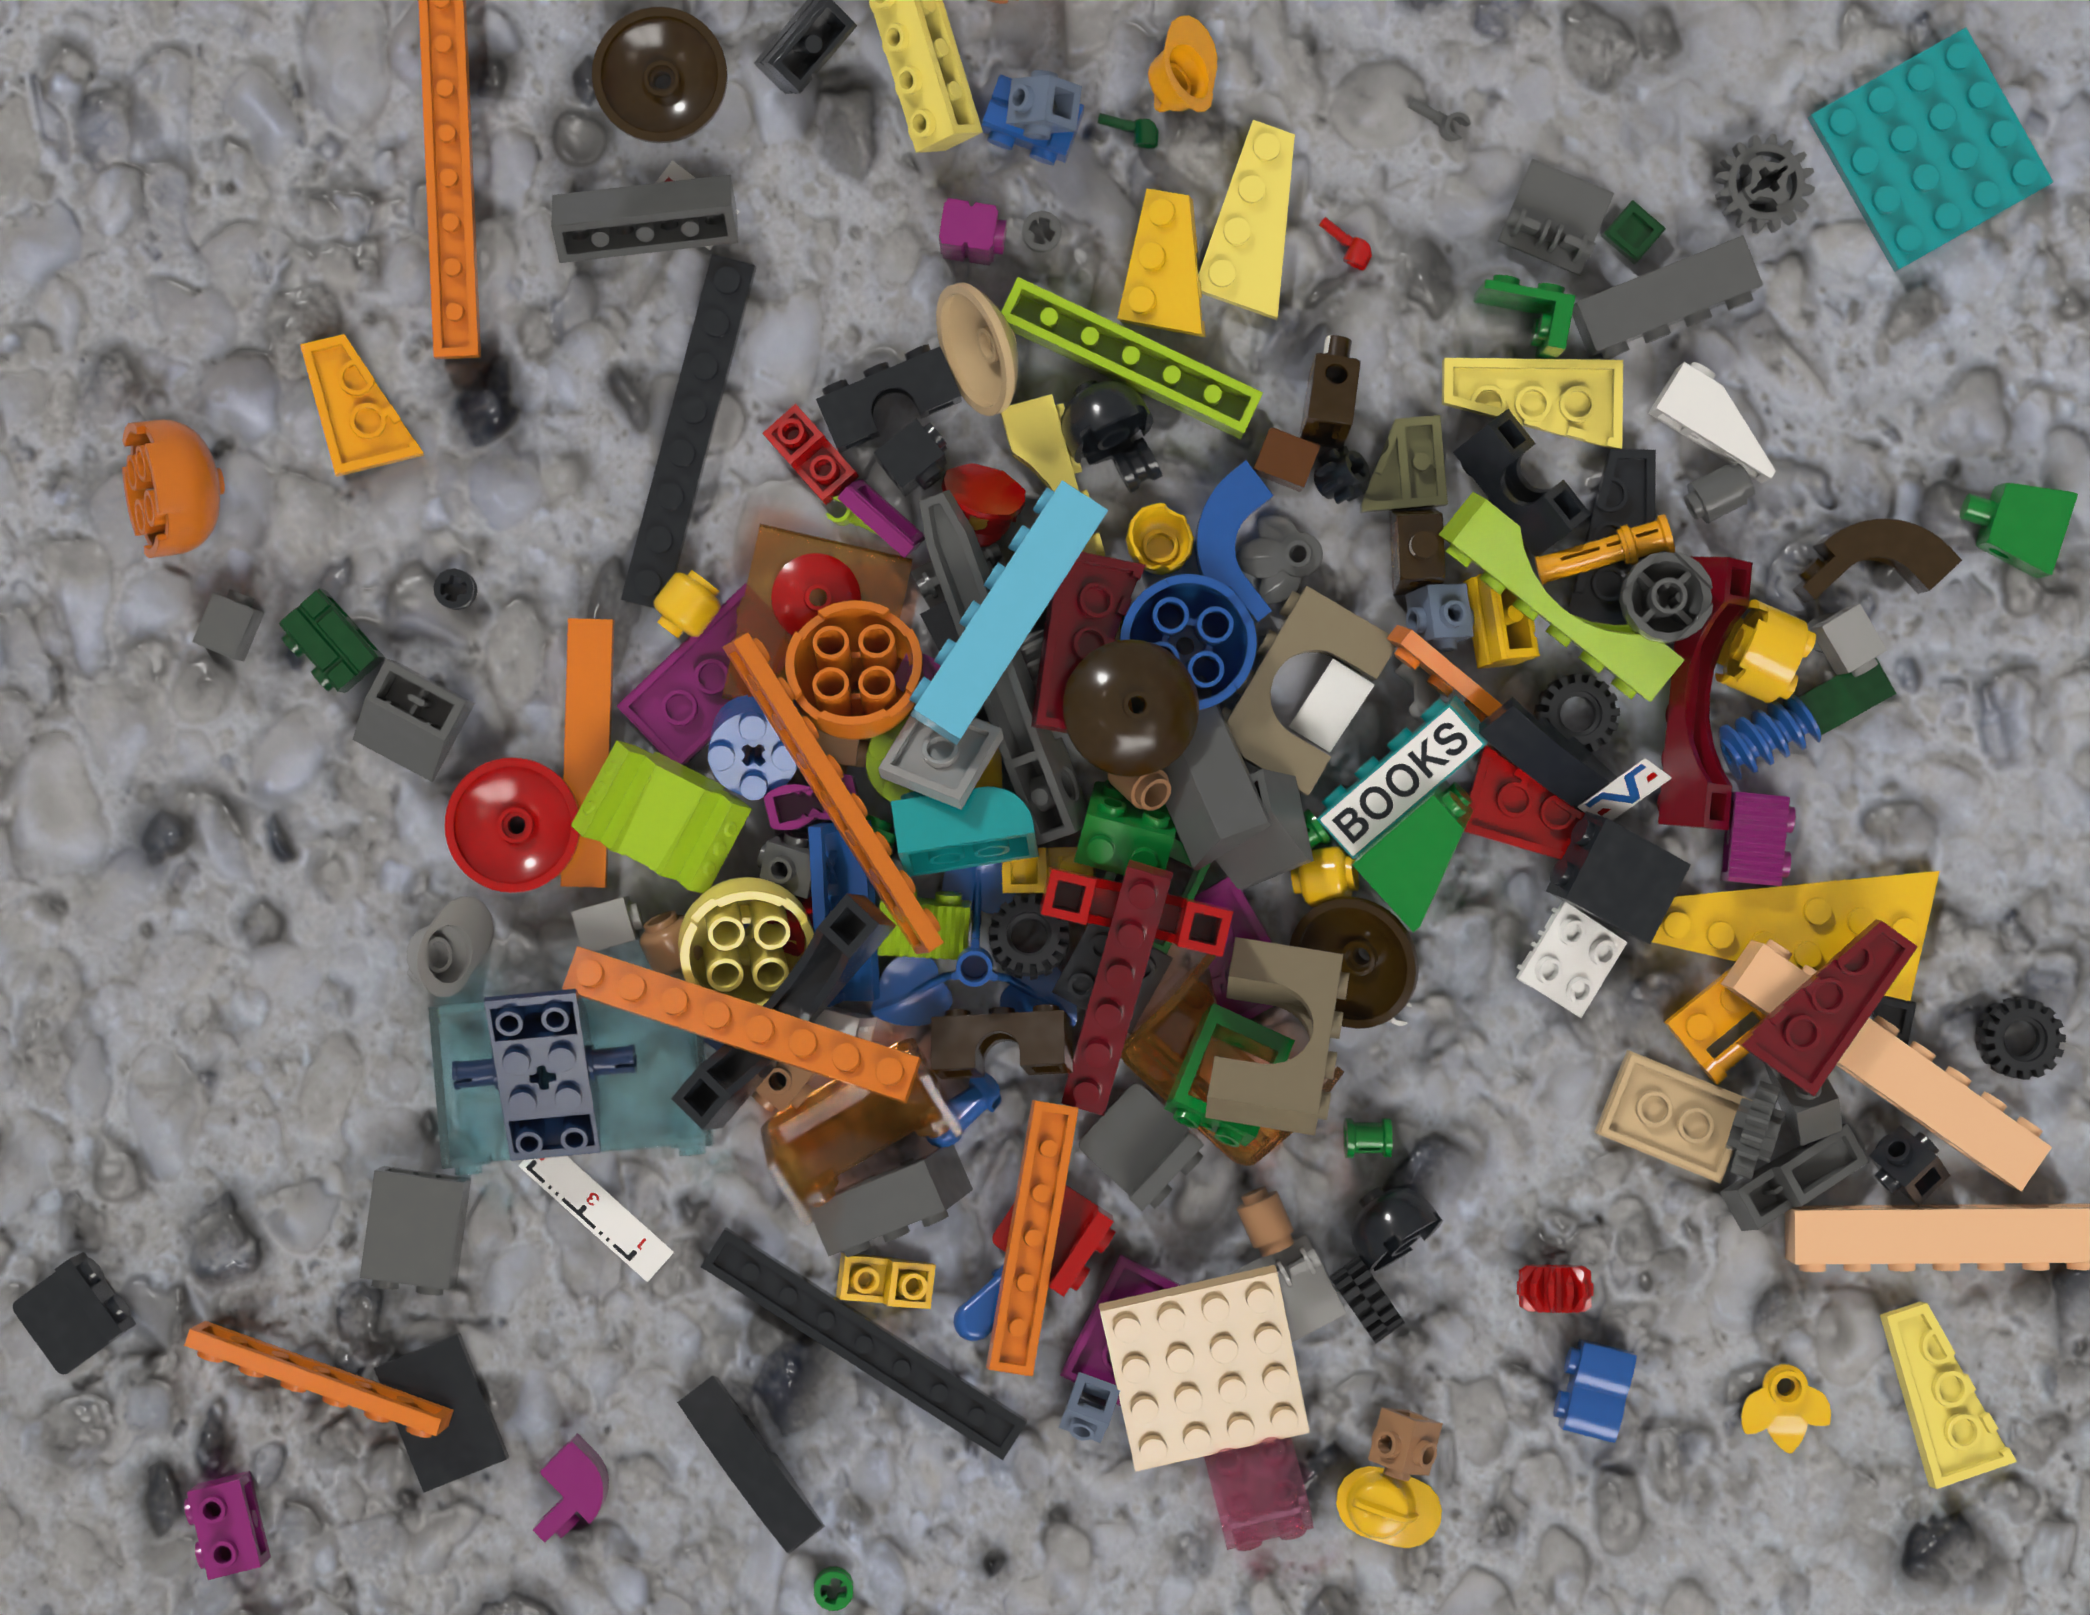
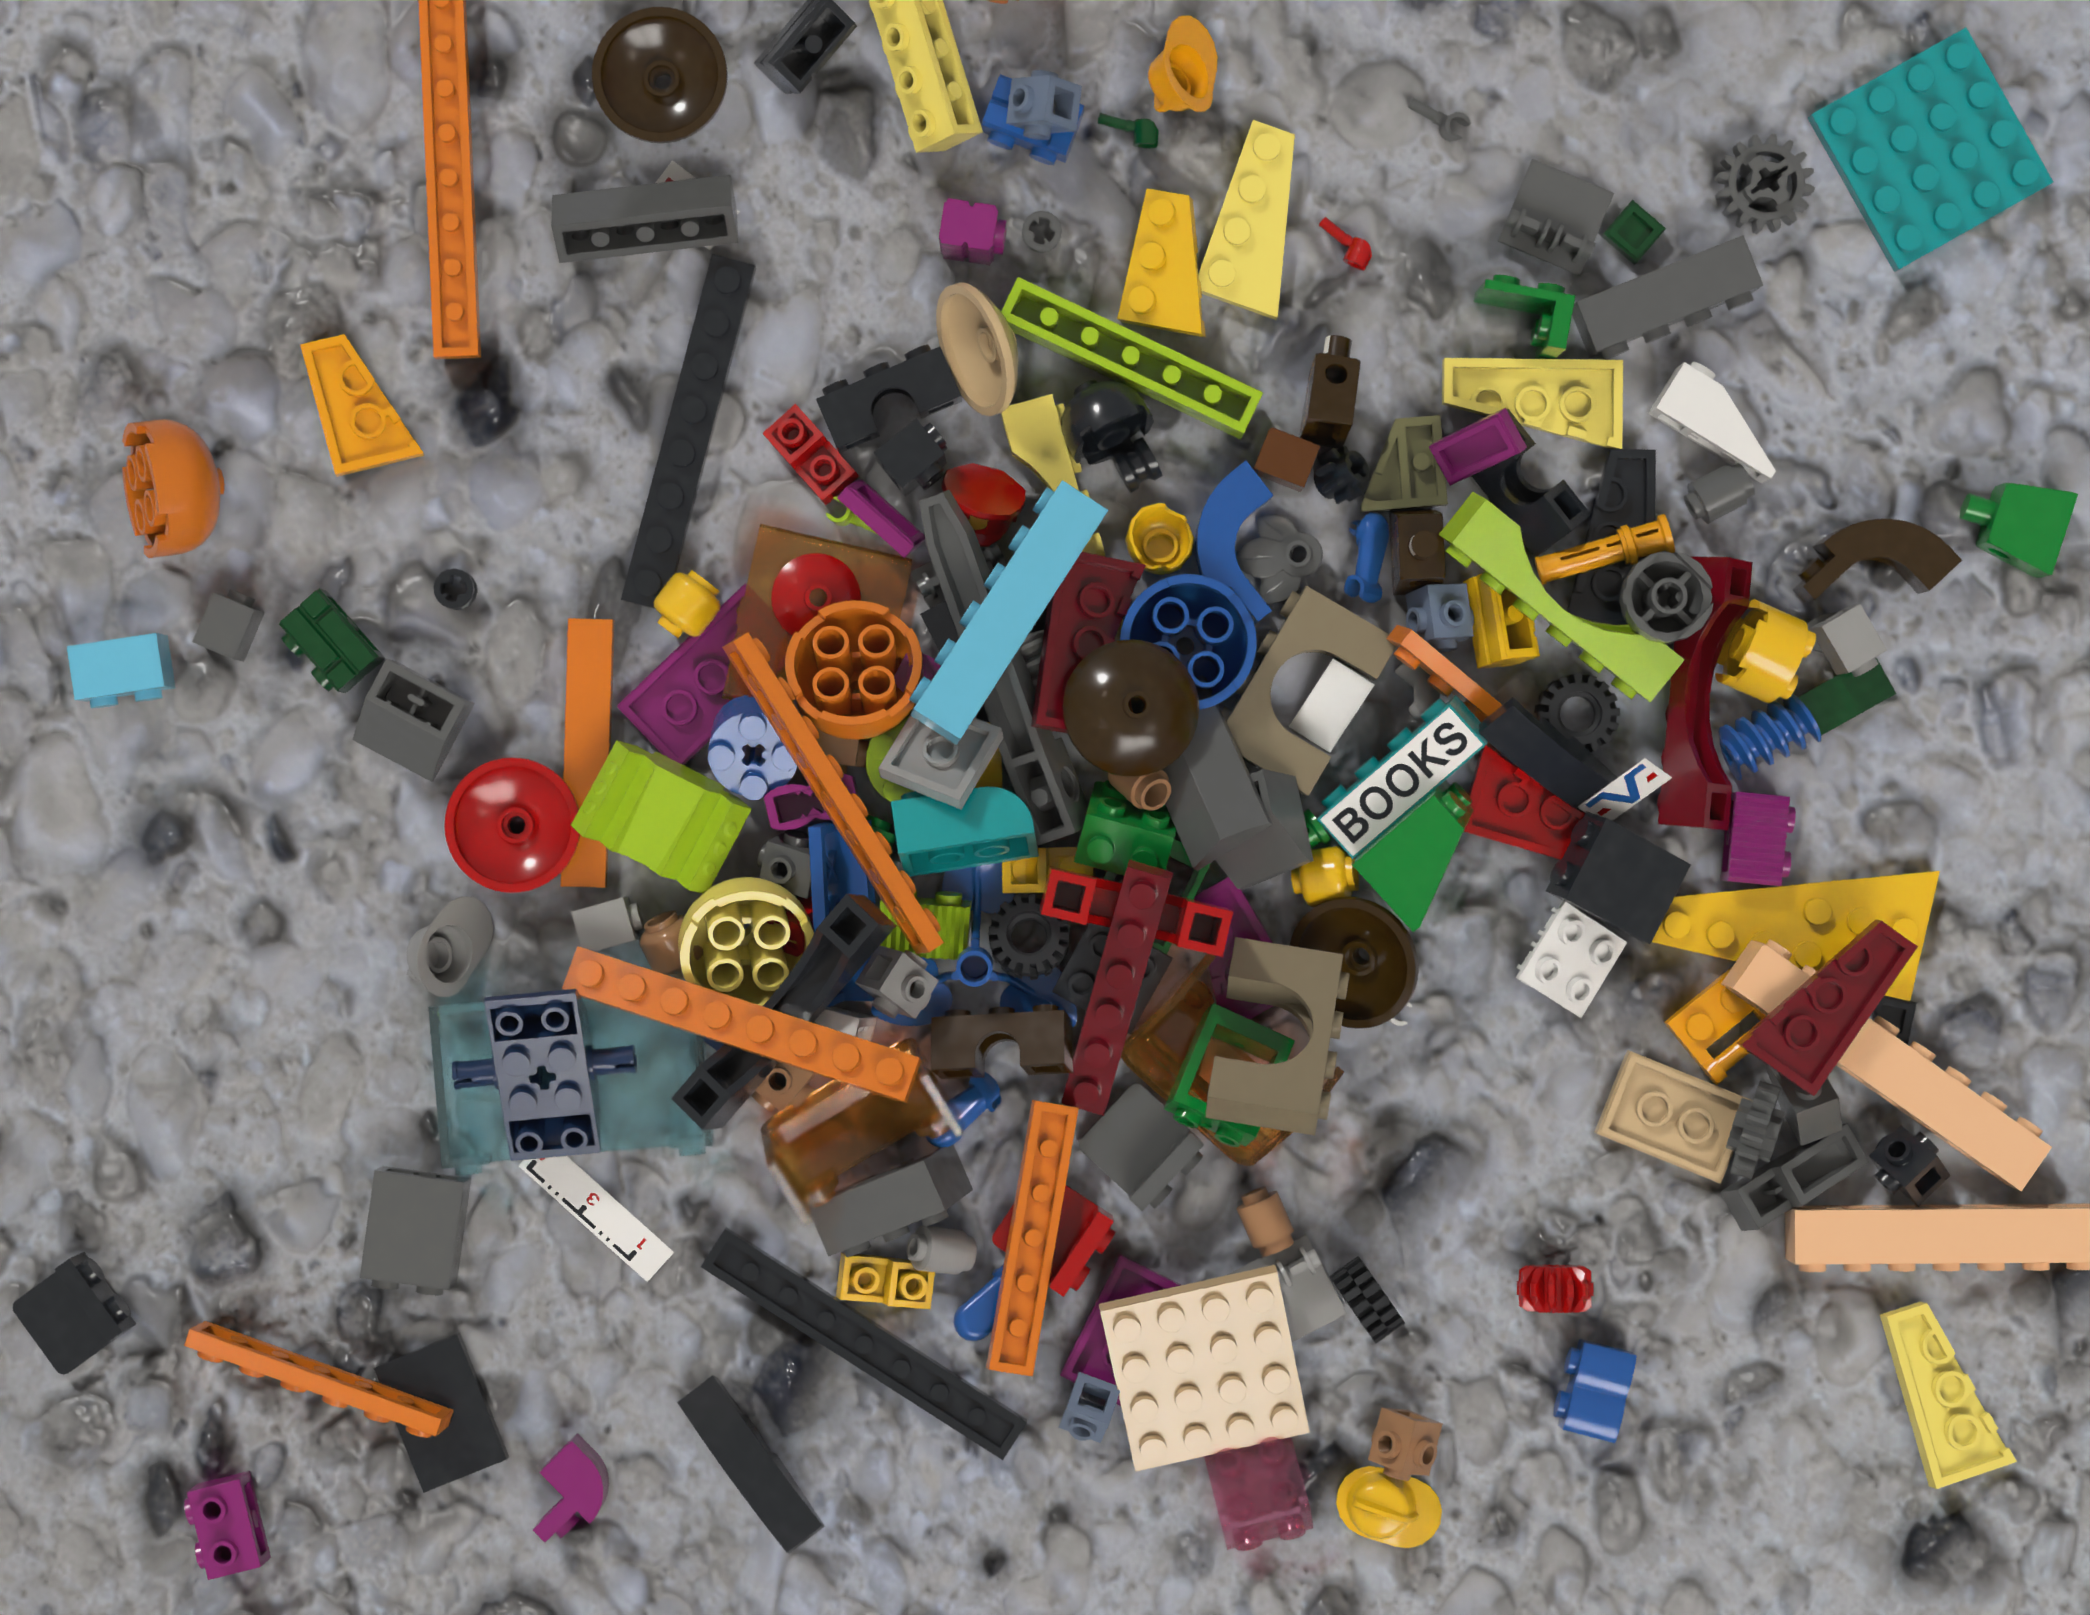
(121, 668): none -> medium azure brick
(842, 1598): green bush -> none
(897, 982): none -> light grey brick
(941, 1250): none -> light grey brick
(1367, 1137): green bush -> none
(1372, 541): none -> blue piece
(1391, 1225): black cylinder -> none
(1477, 446): none -> magenta tile
(1785, 1413): yellow plate -> none
(2045, 1047): black tyre -> none

